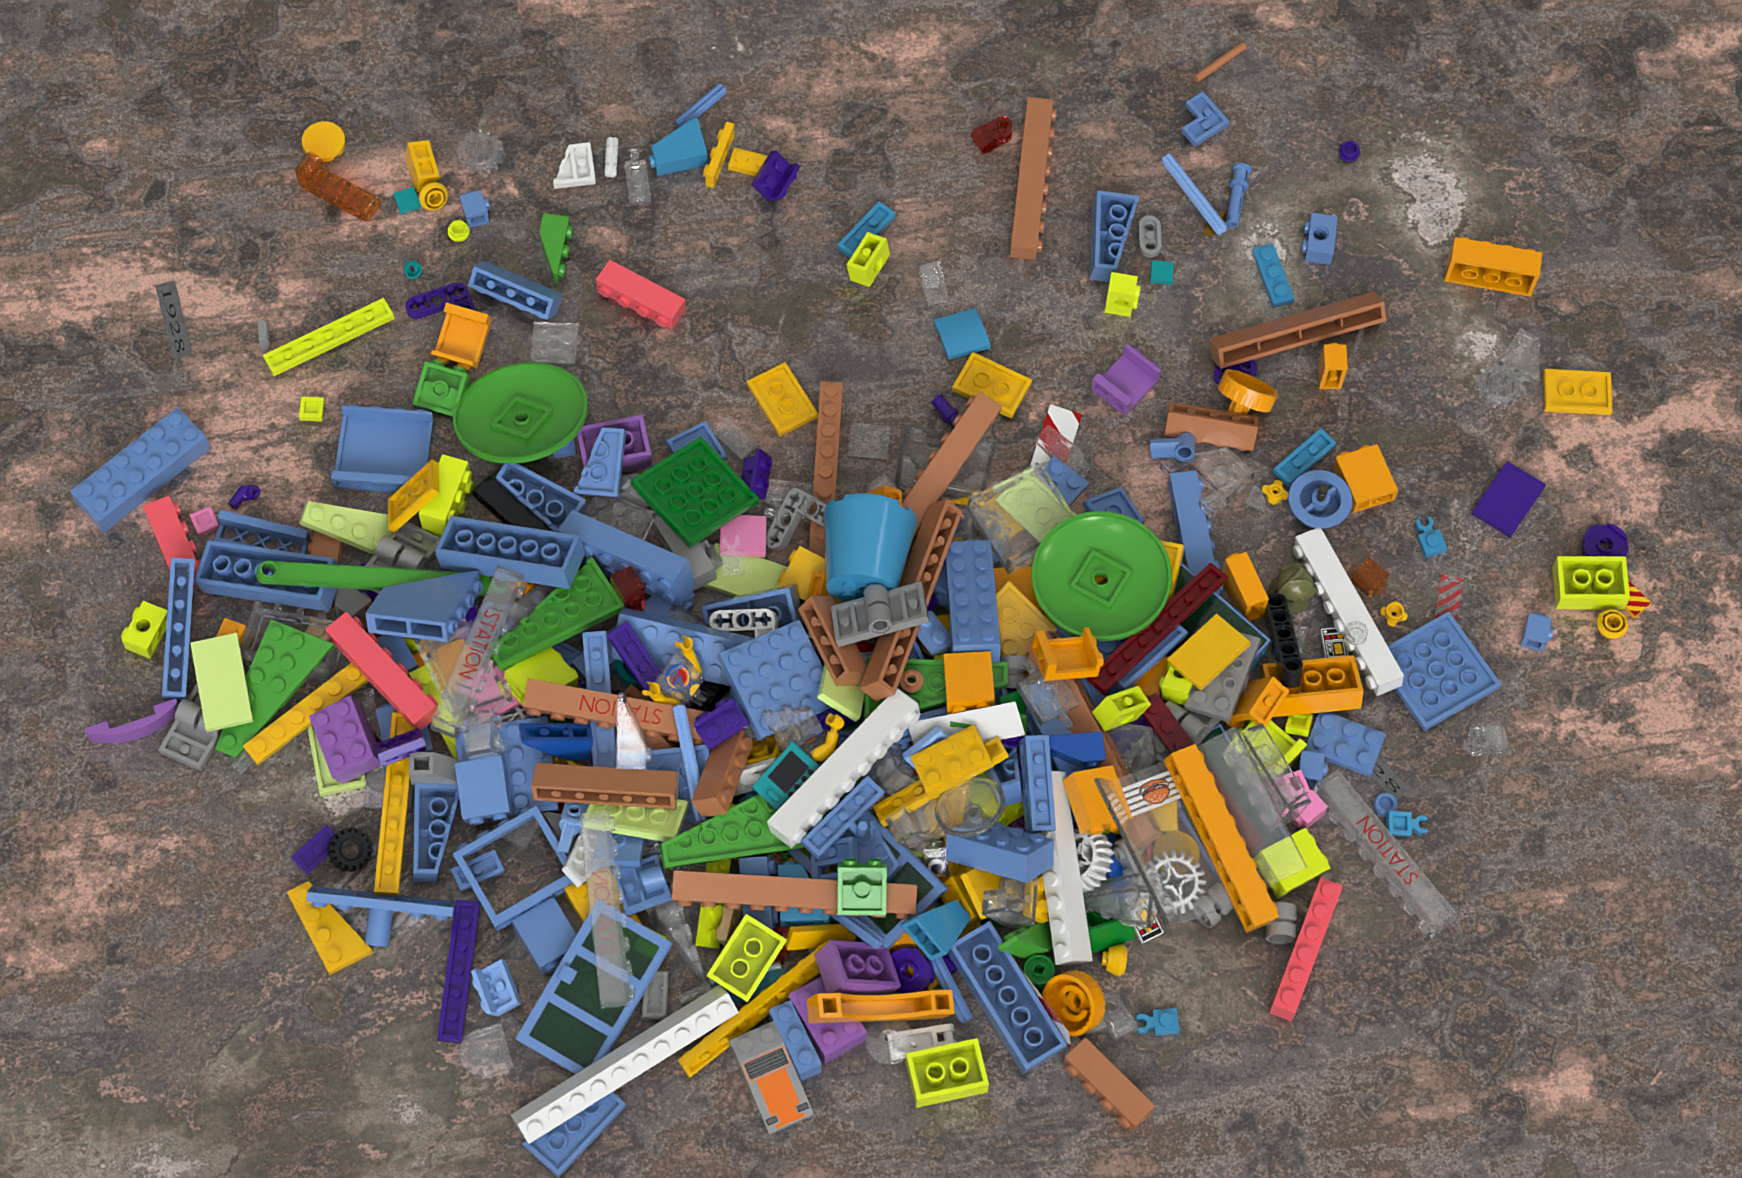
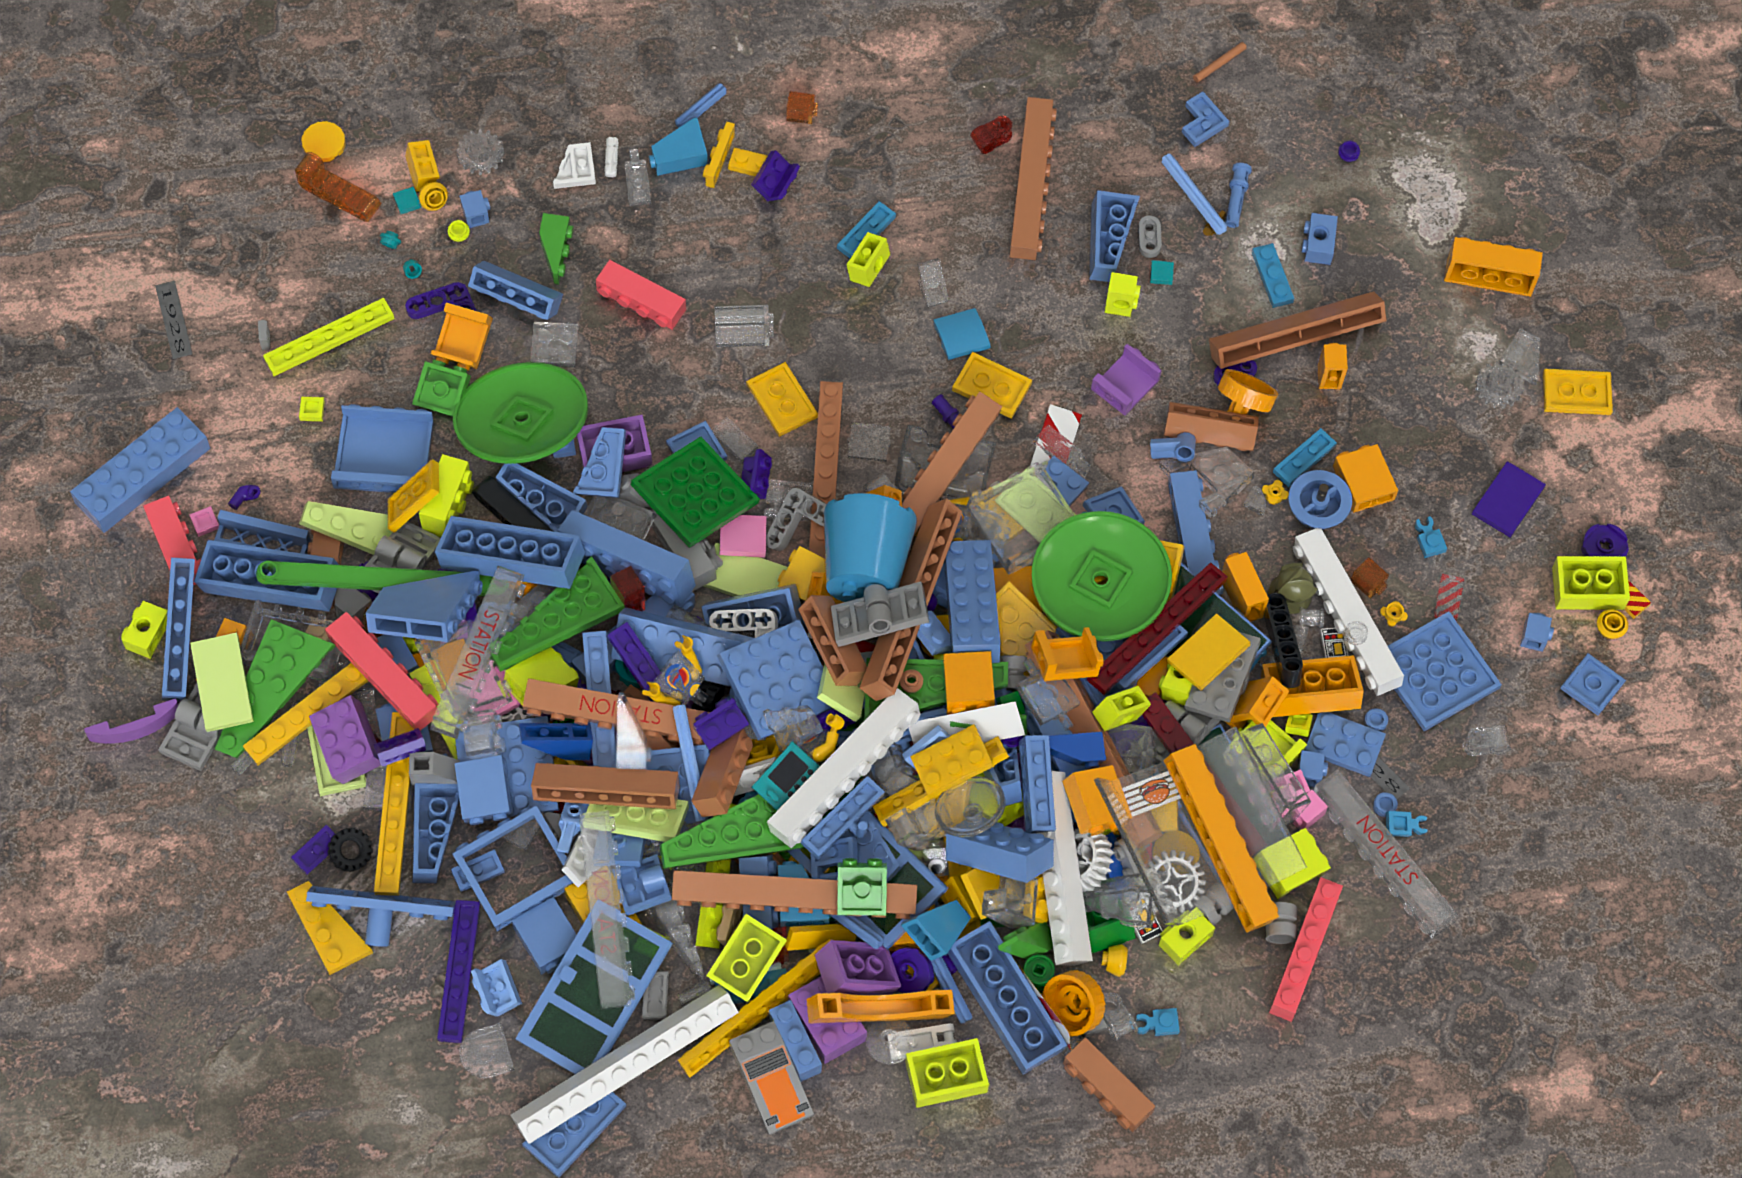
(390, 239): none -> teal plate
(731, 561): clear plate -> none
(743, 325): none -> clear brick
(801, 107): none -> clear orange brick
(1181, 948): none -> neon yellow brick
(1311, 617): none -> clear bush
(1376, 719): none -> medium blue tile
(1593, 684): none -> medium blue plate

